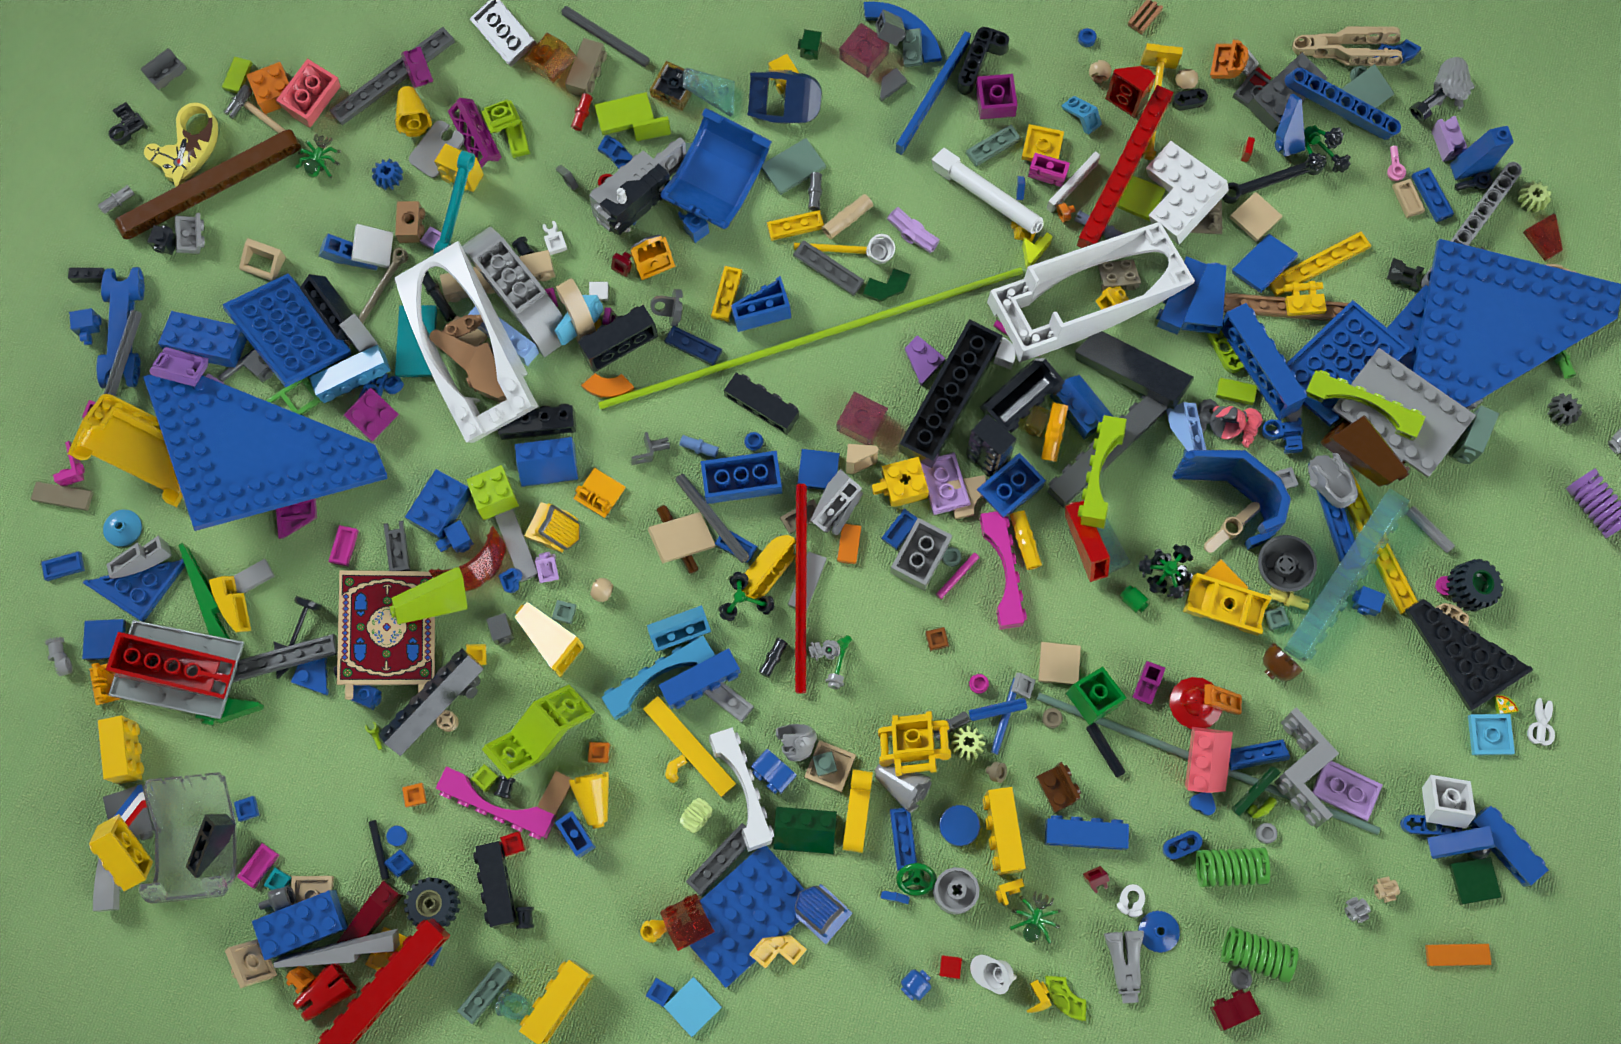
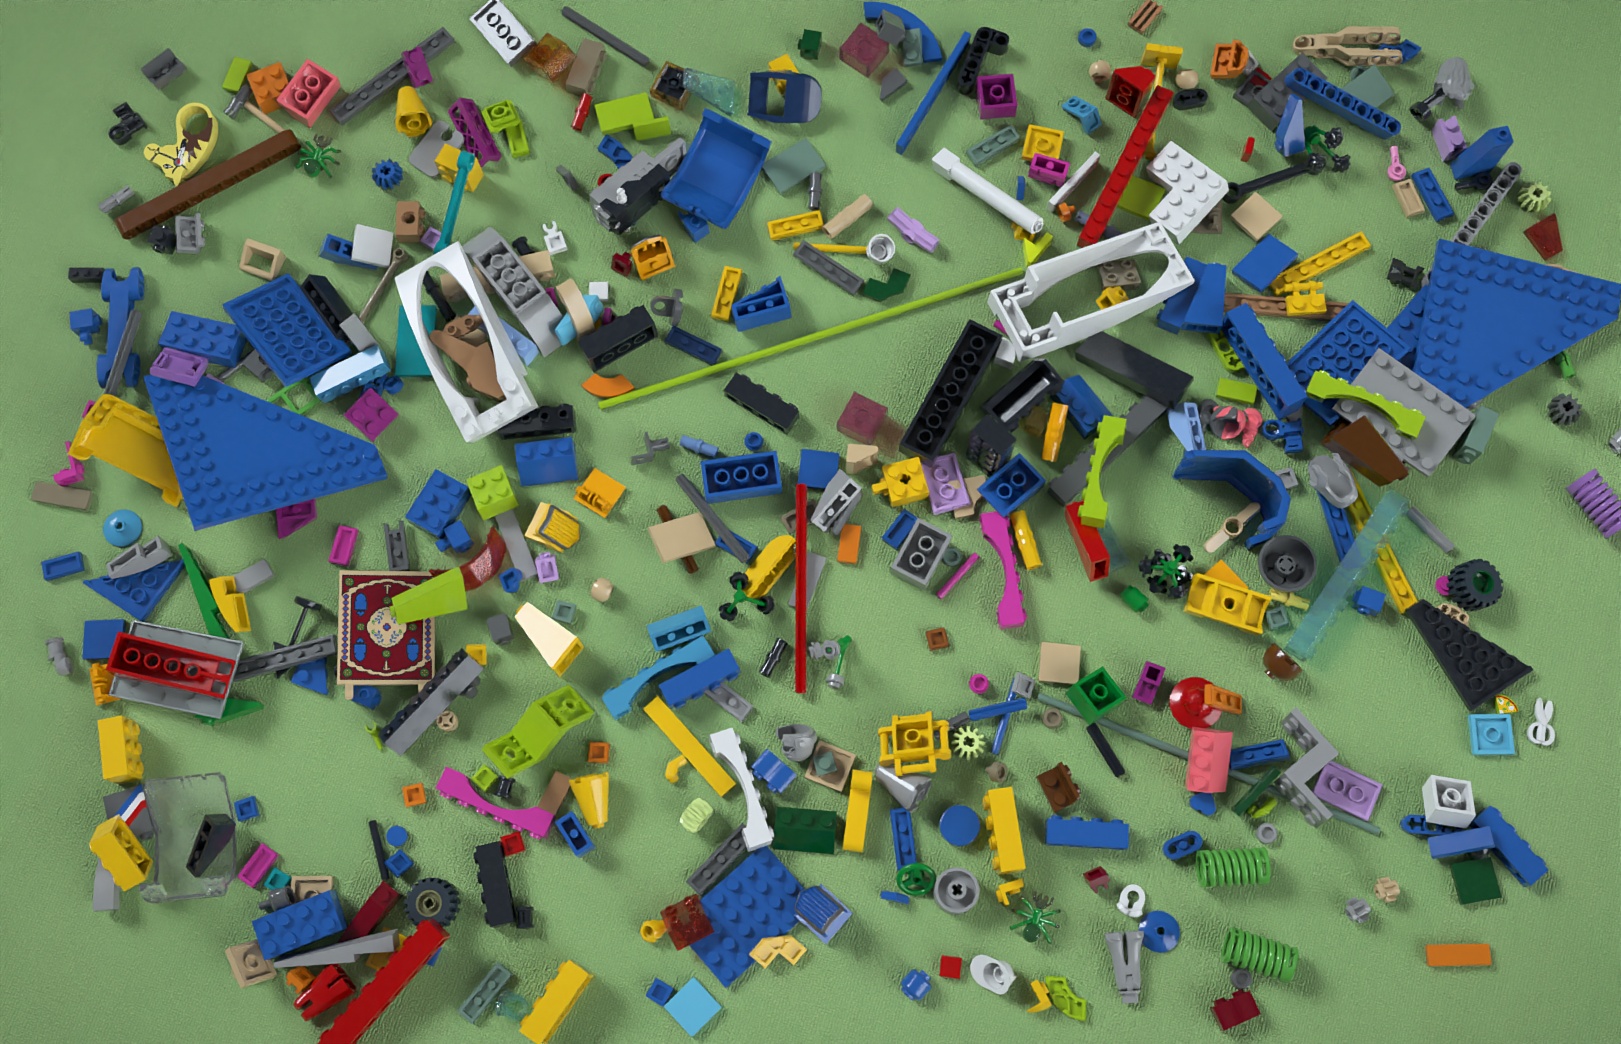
(923, 359): medium lavender wing -> none

